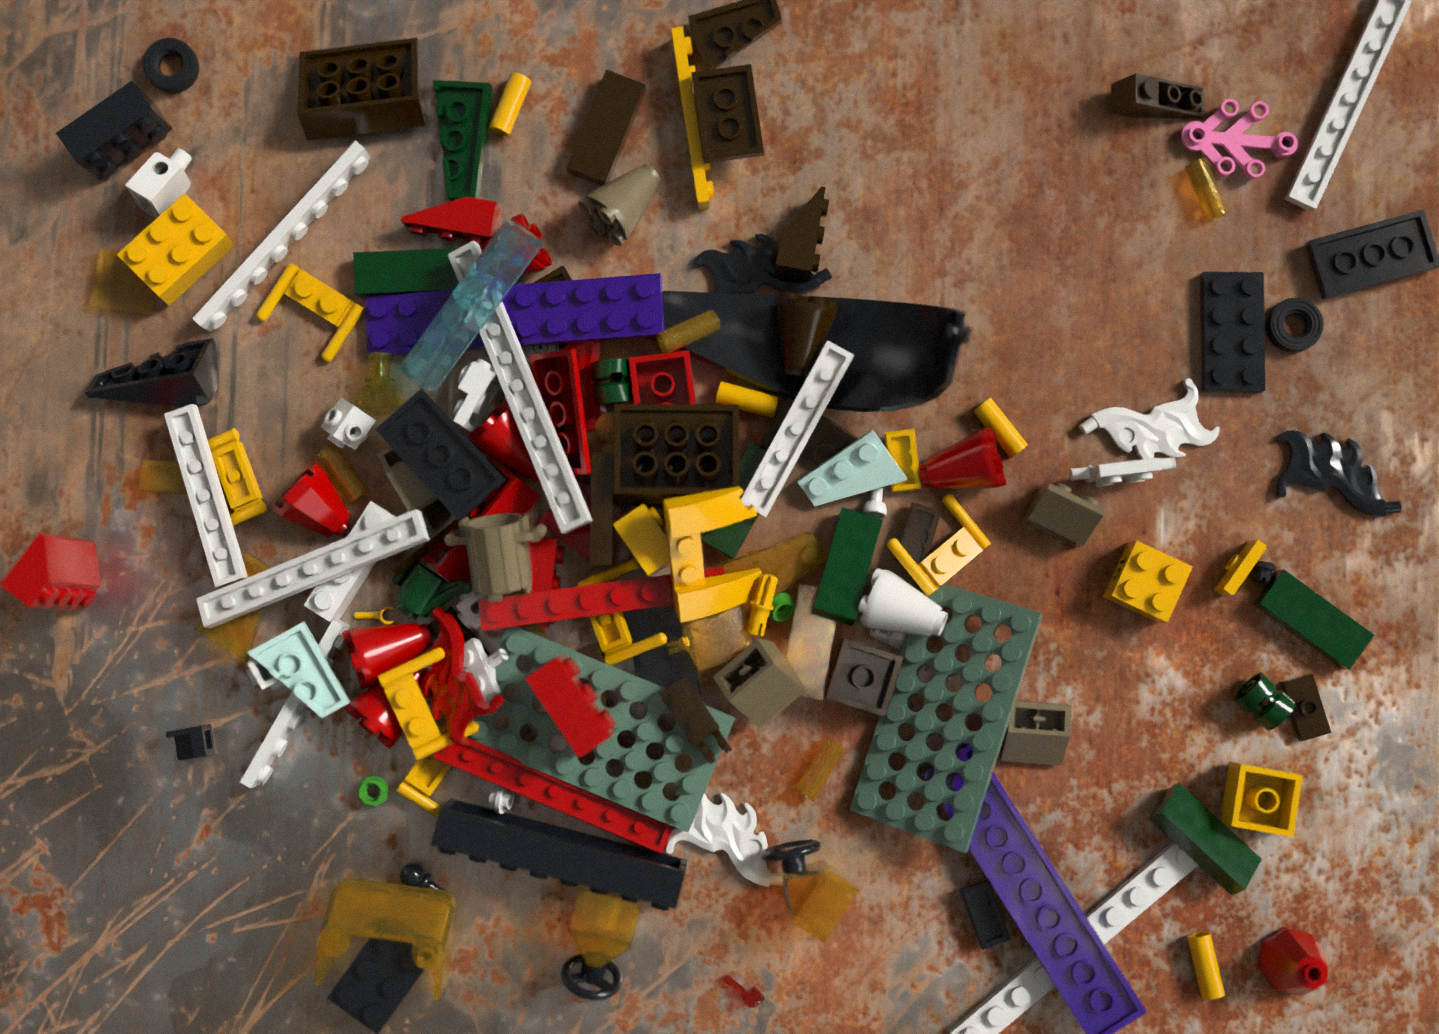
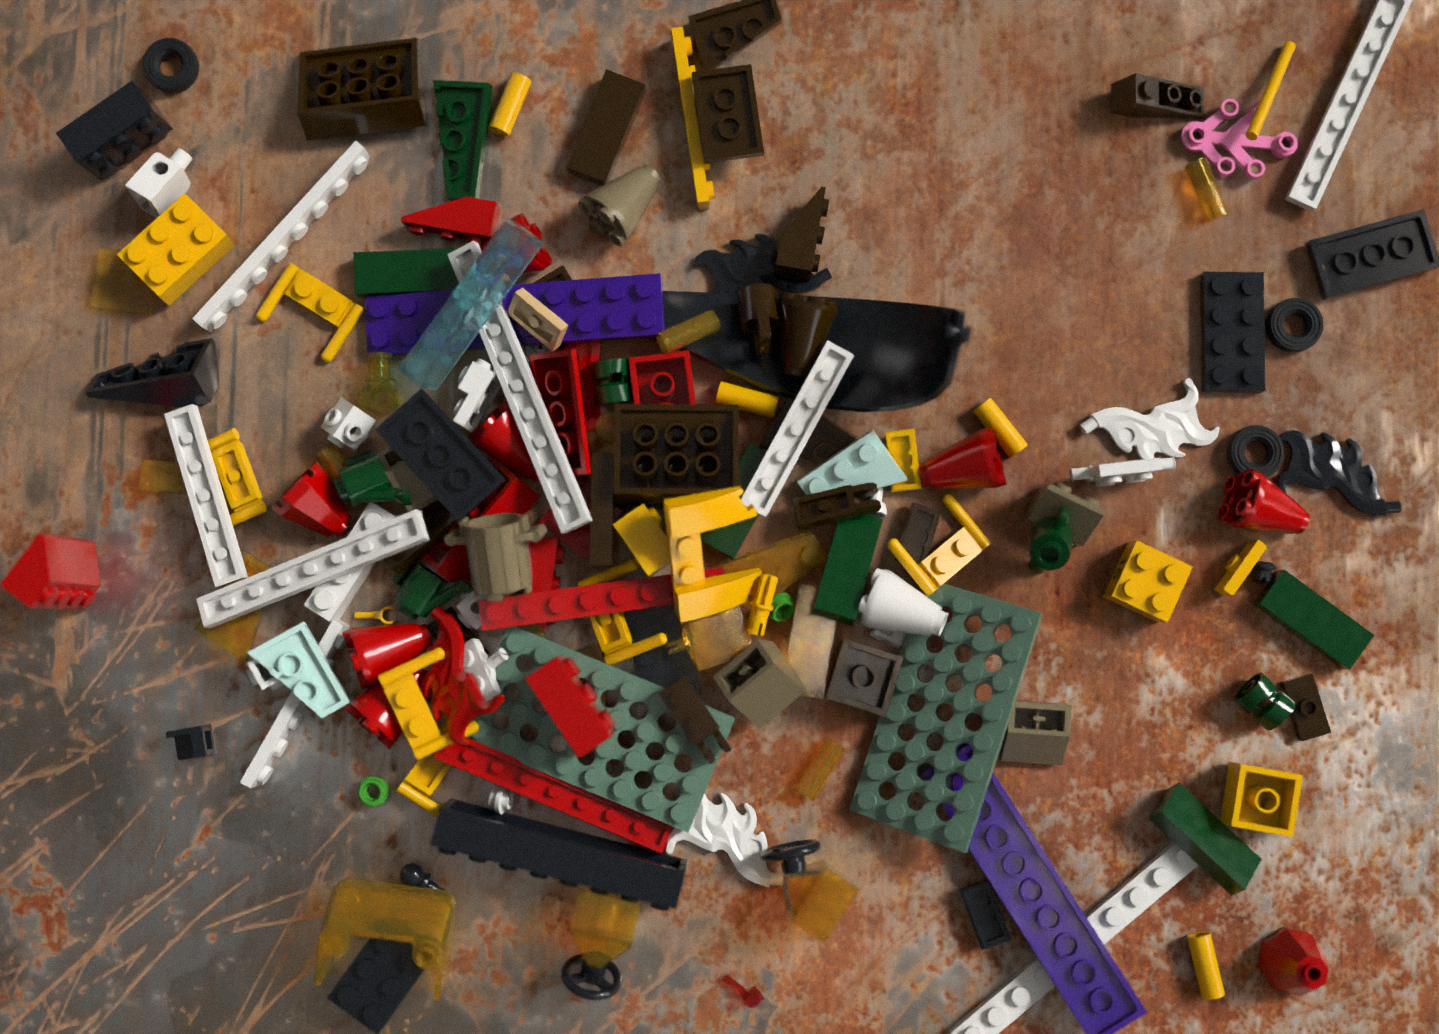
(366, 481): none -> dark green piece
(537, 319): none -> tan plate
(758, 314): none -> dark brown piece
(834, 505): none -> dark brown hinge
(1051, 542): none -> dark green piece
(1260, 505): none -> red cone
(1264, 435): none -> black tyre
(1270, 90): none -> yellow bar

